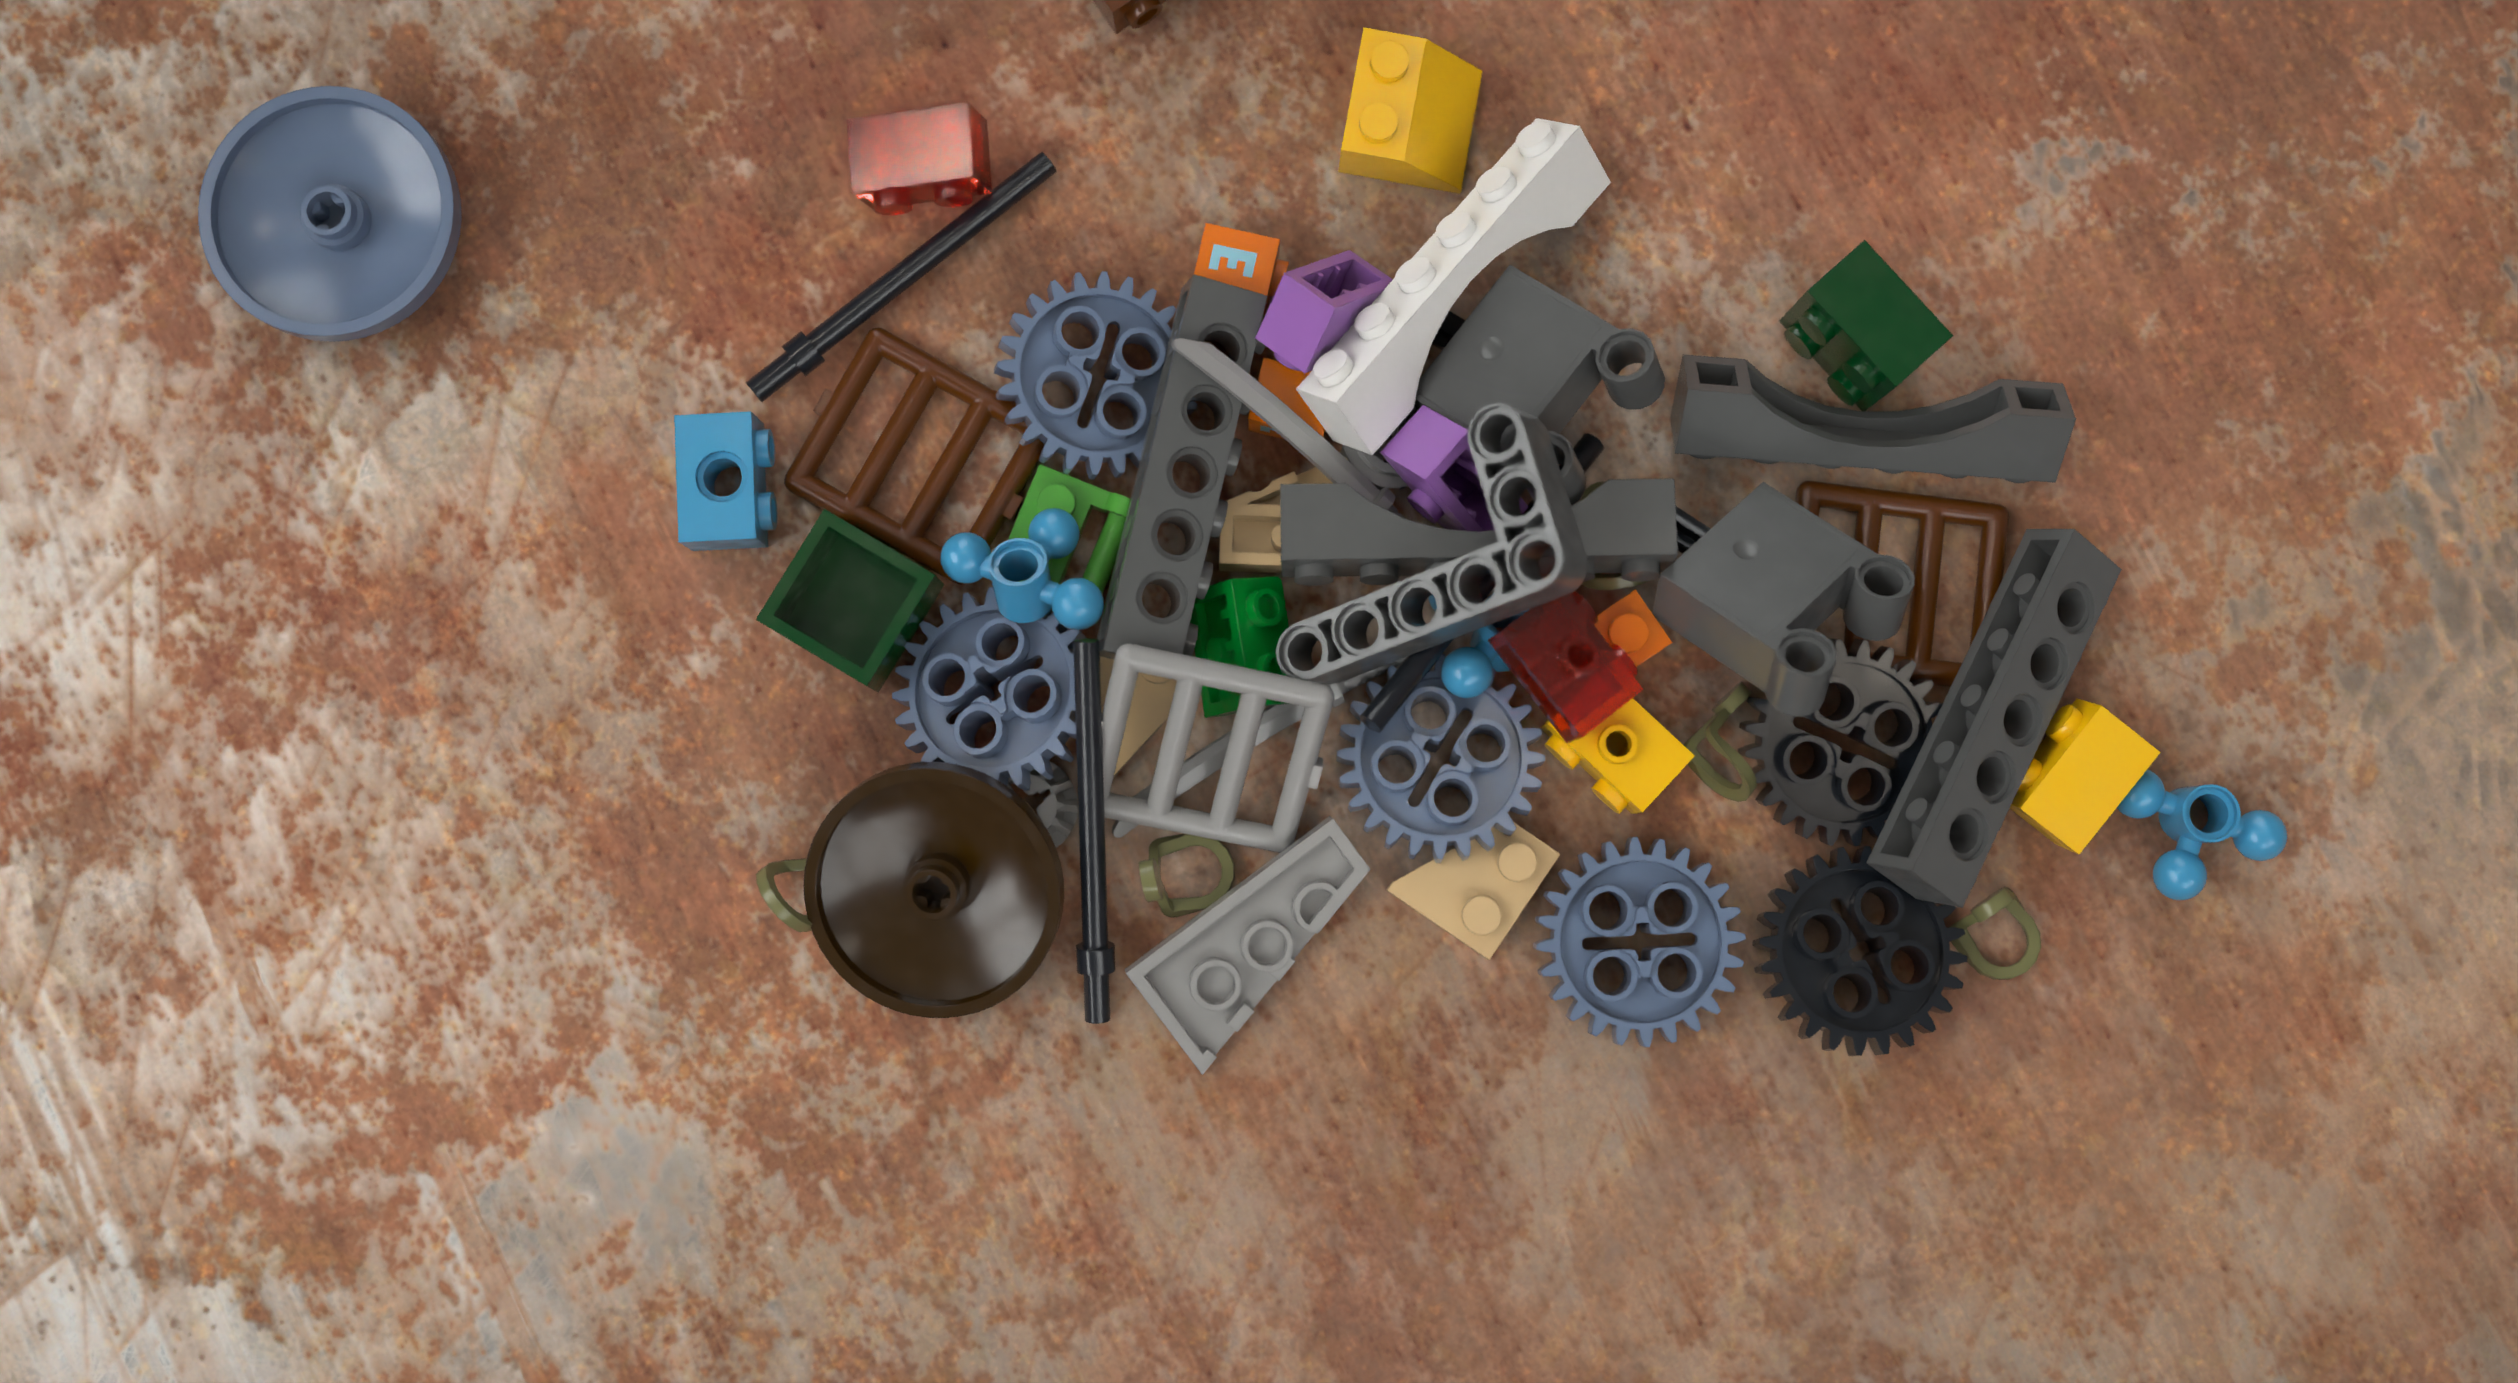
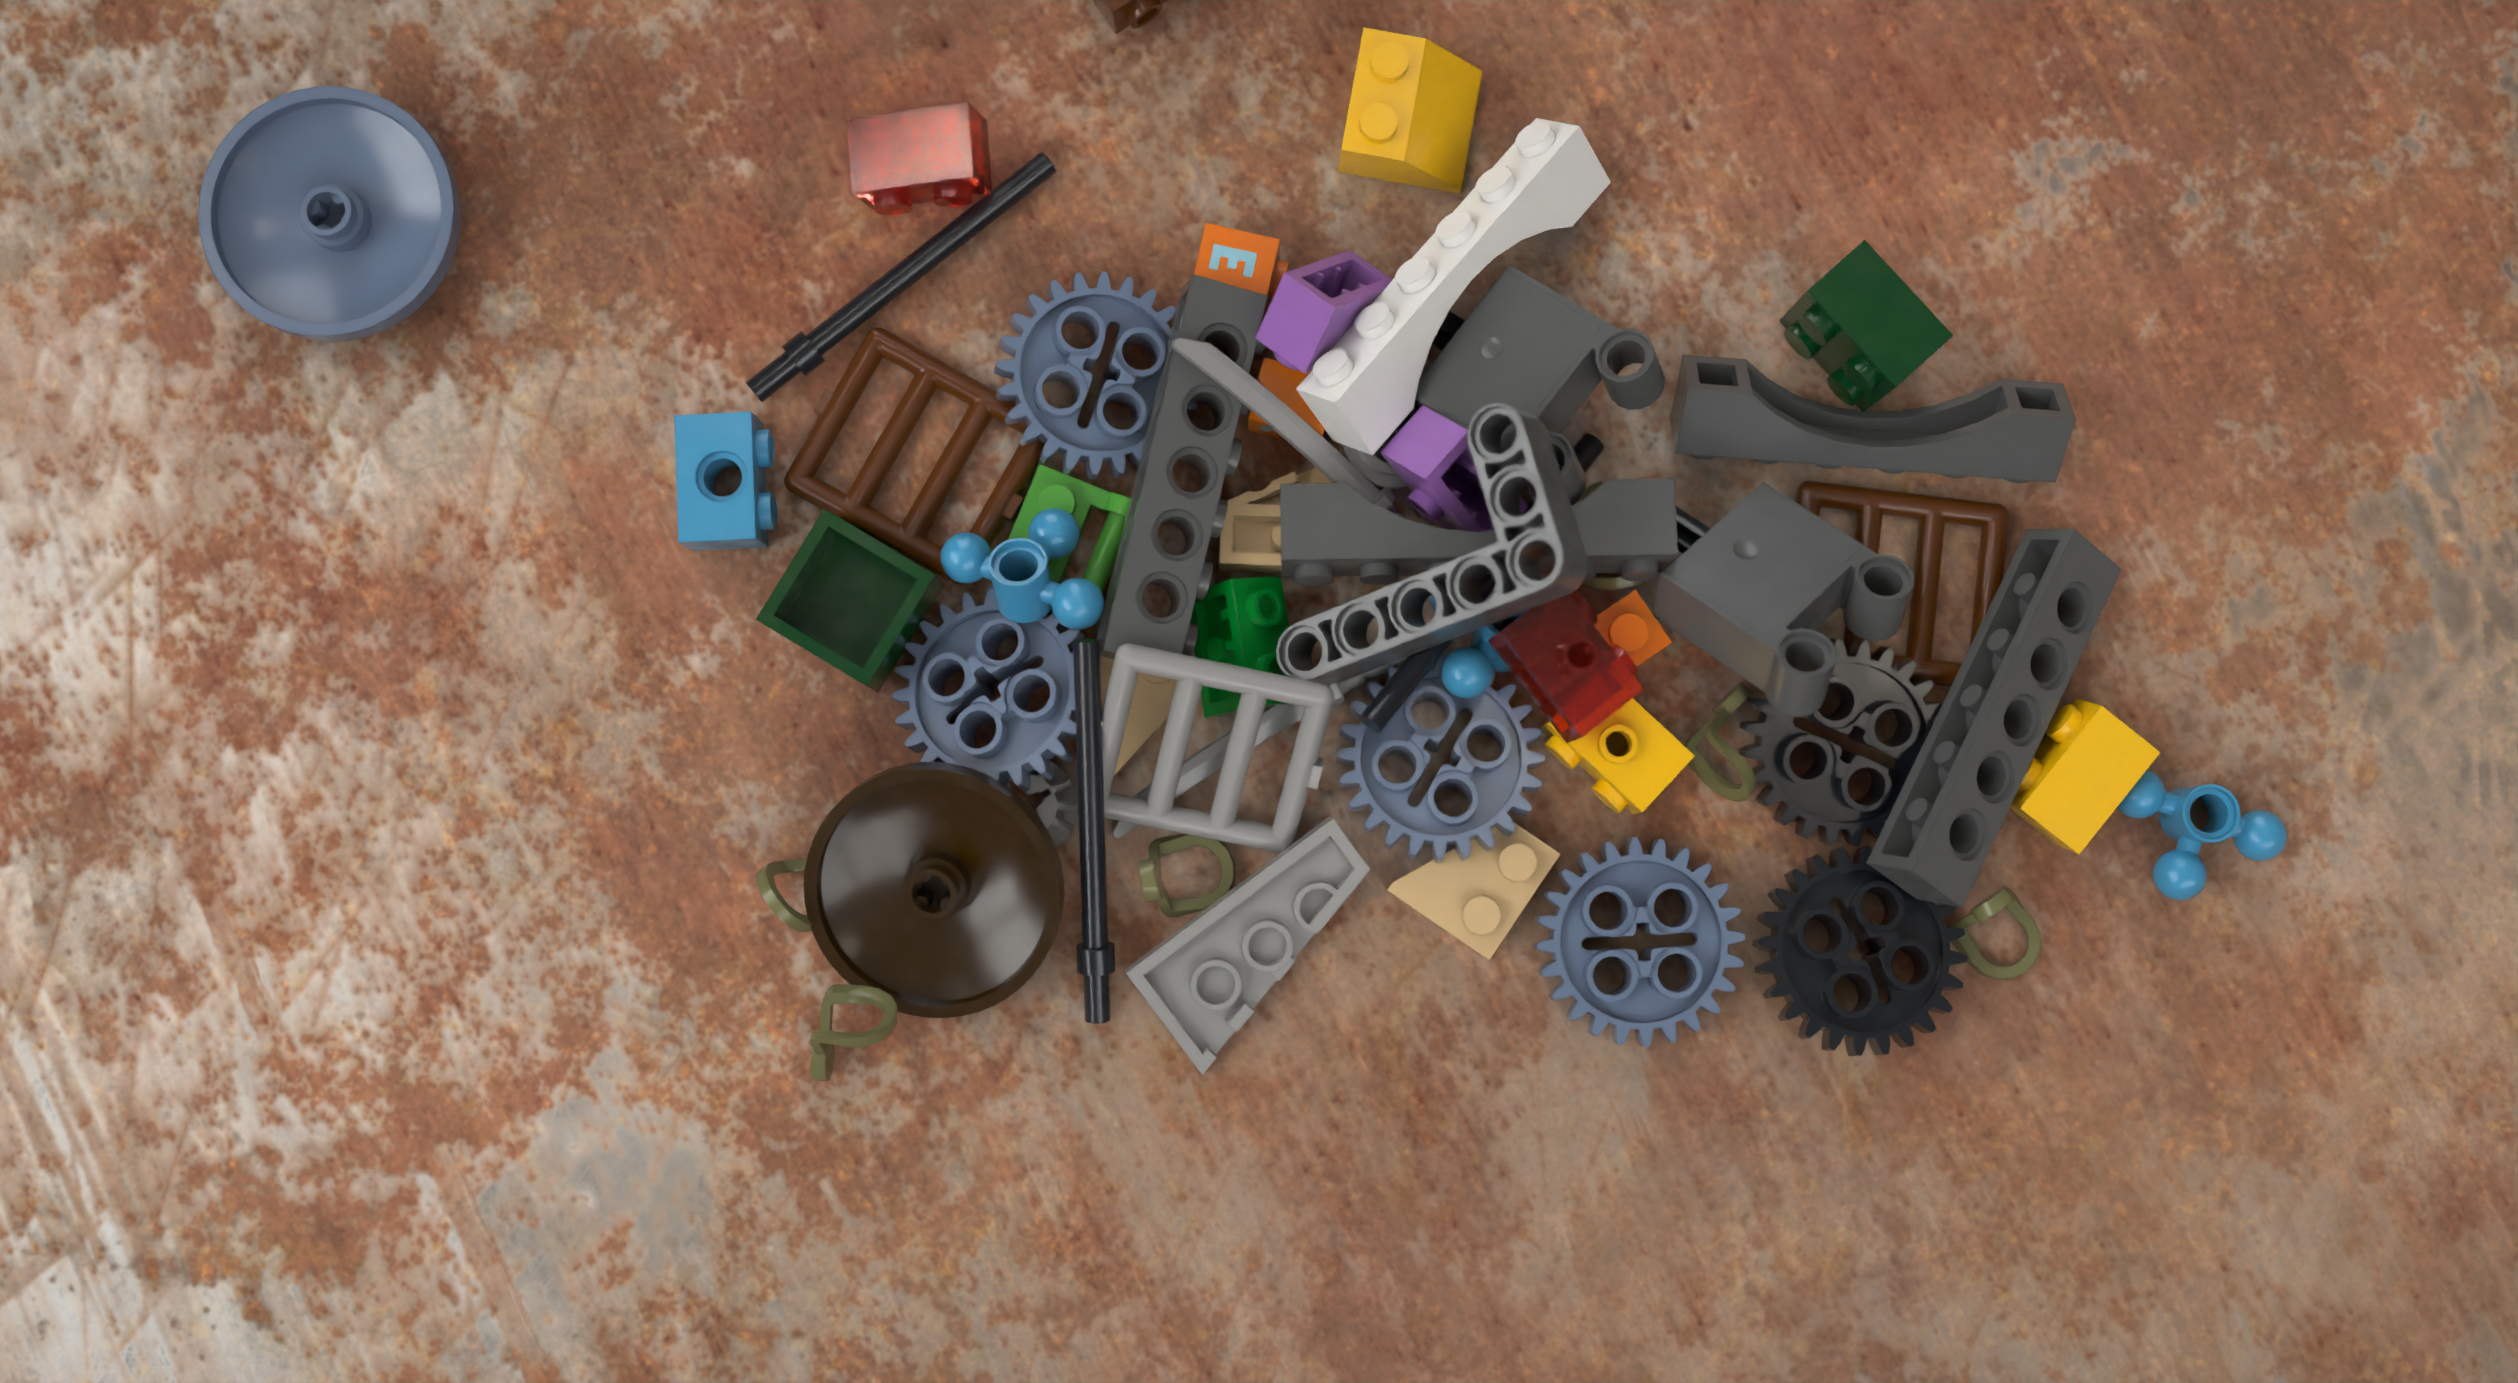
(825, 1039): none -> olive piece

